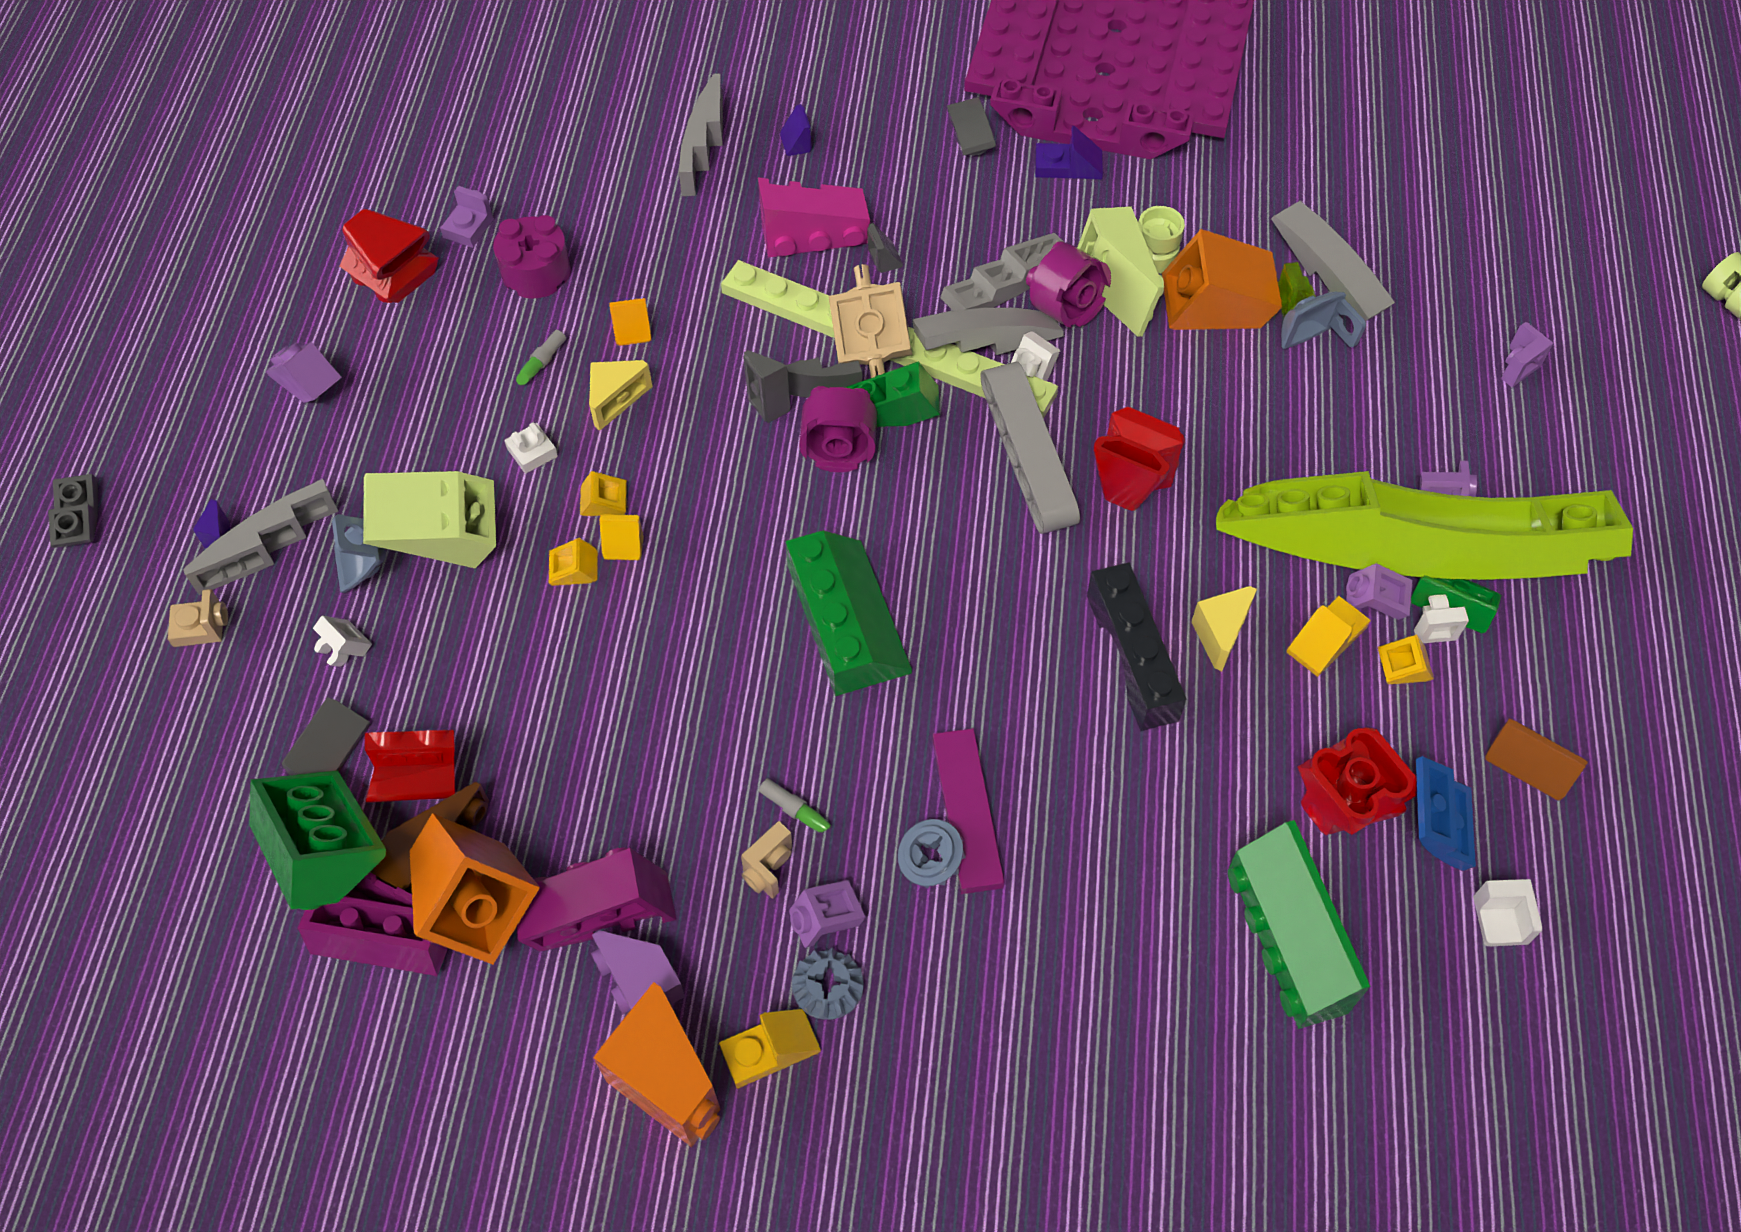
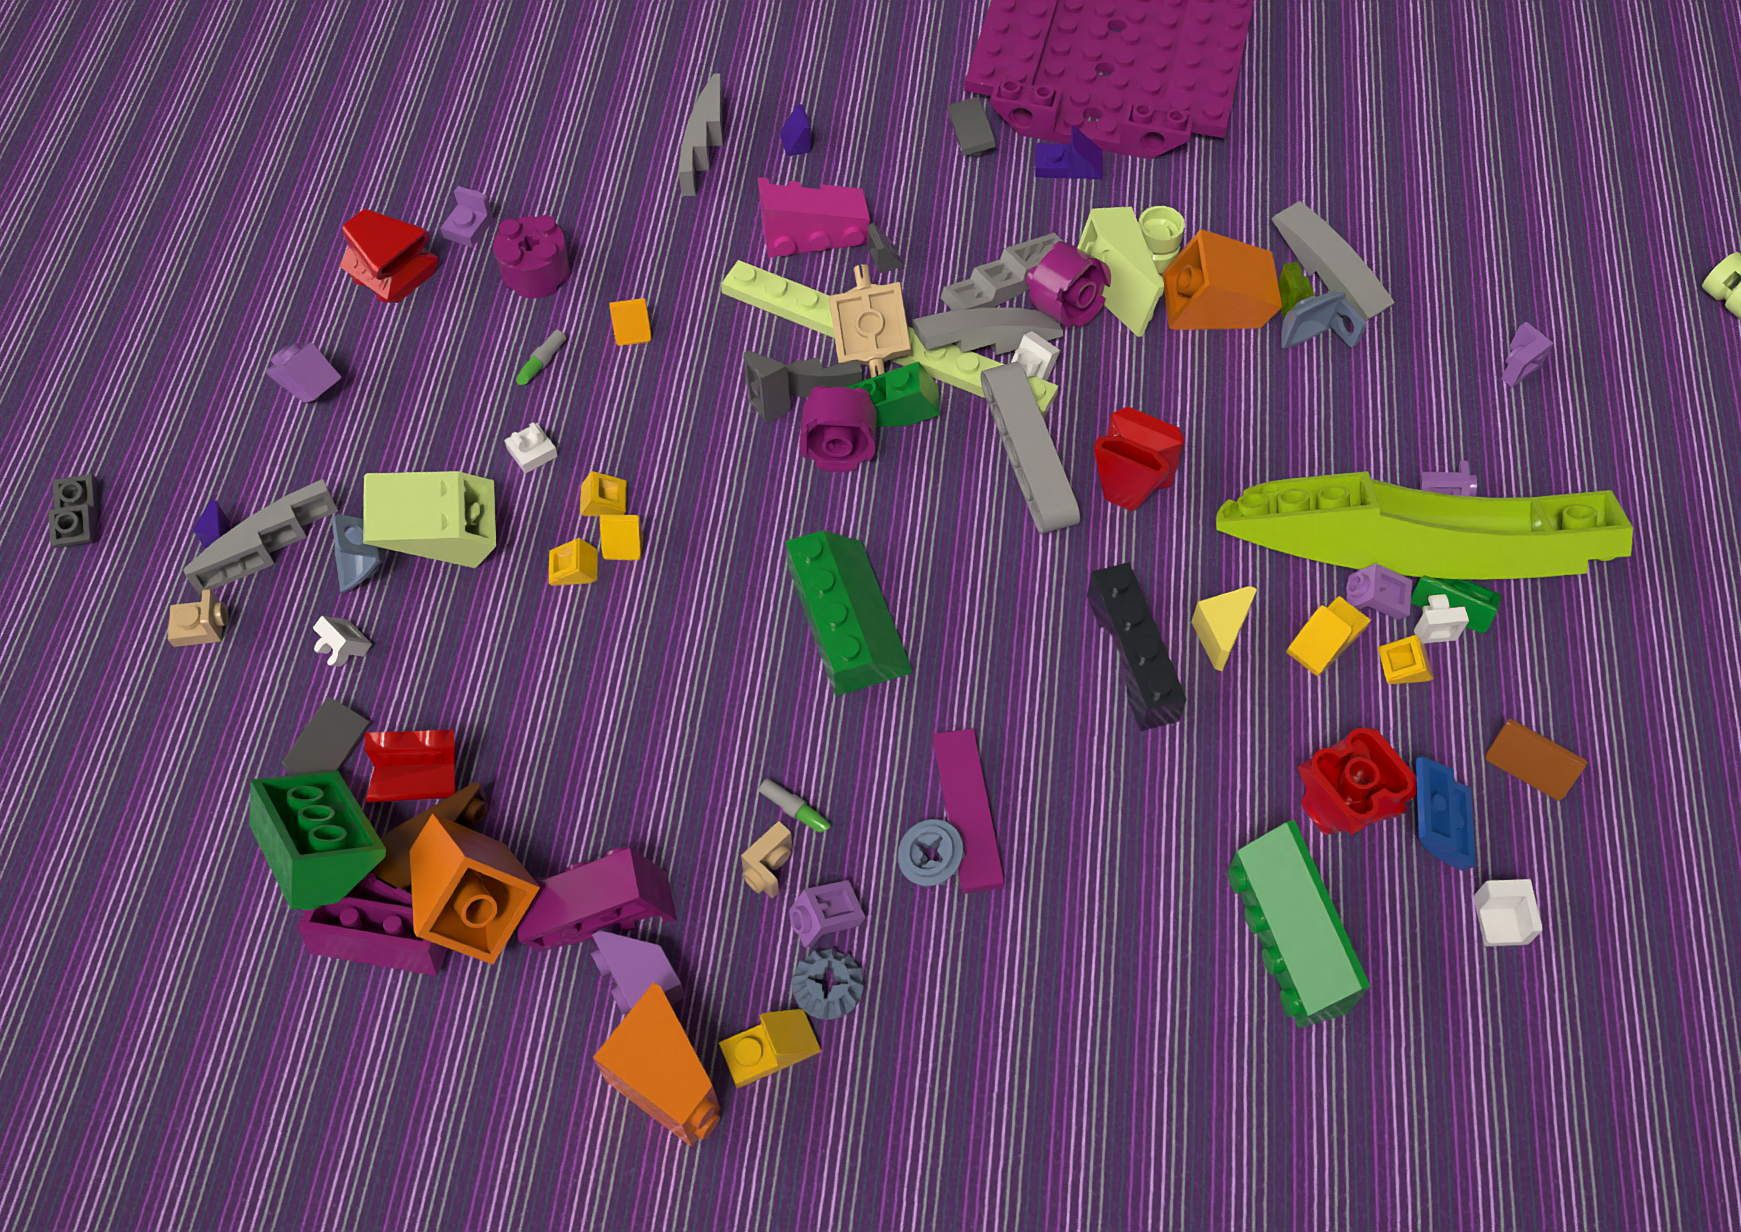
(615, 388): light yellow slope -> none

